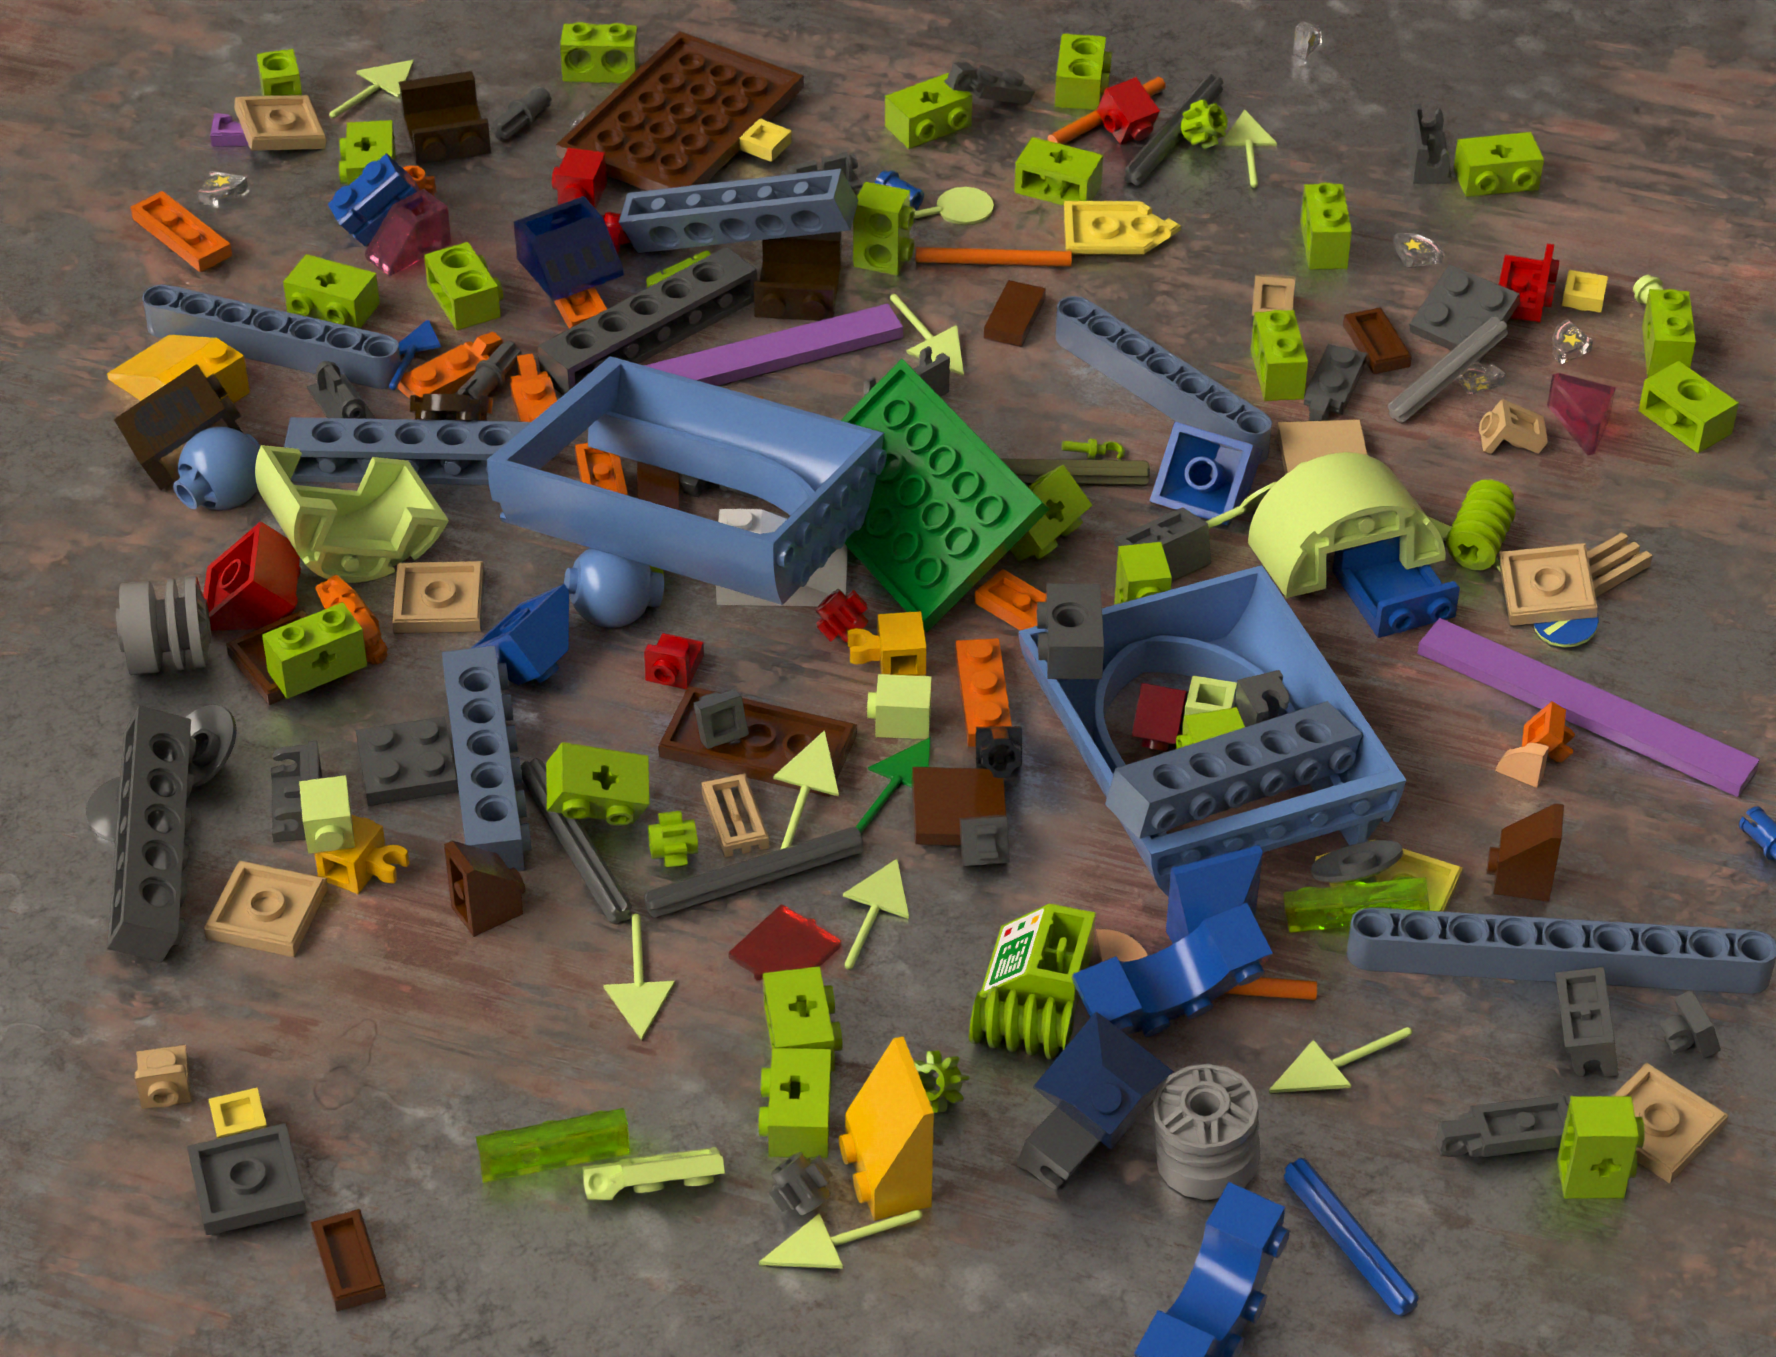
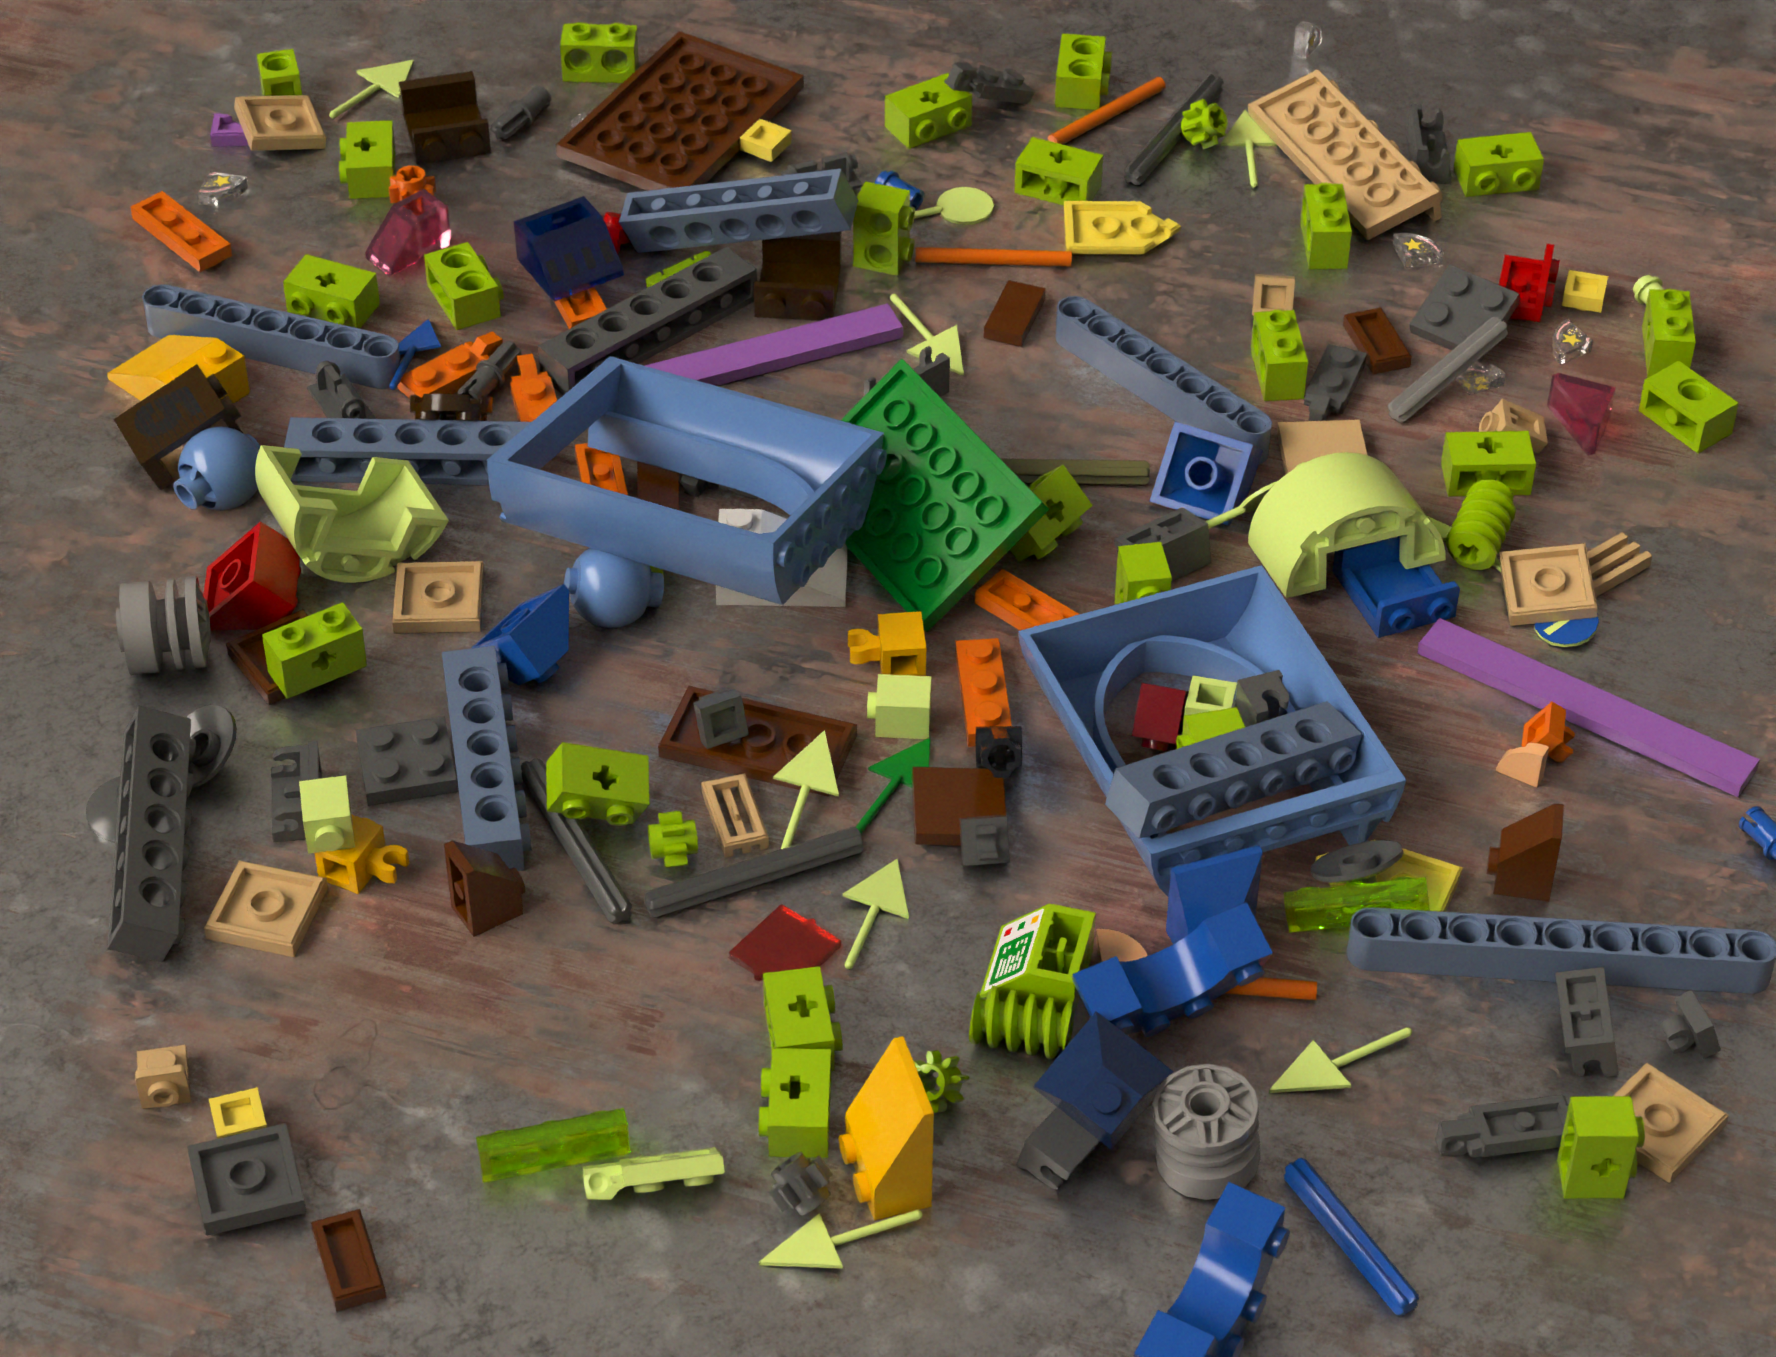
(337, 591): orange hinge -> none
(369, 198): blue brick -> none
(580, 175): red brick -> none
(639, 1000): yellowish green piece -> none
(673, 660): red bracket -> none
(841, 614): red gear -> none
(1072, 631): dark grey brick -> none
(1092, 448): lime hand -> none
(1128, 111): red brick -> none
(1341, 146): none -> tan bracket
(1488, 455): none -> lime brick

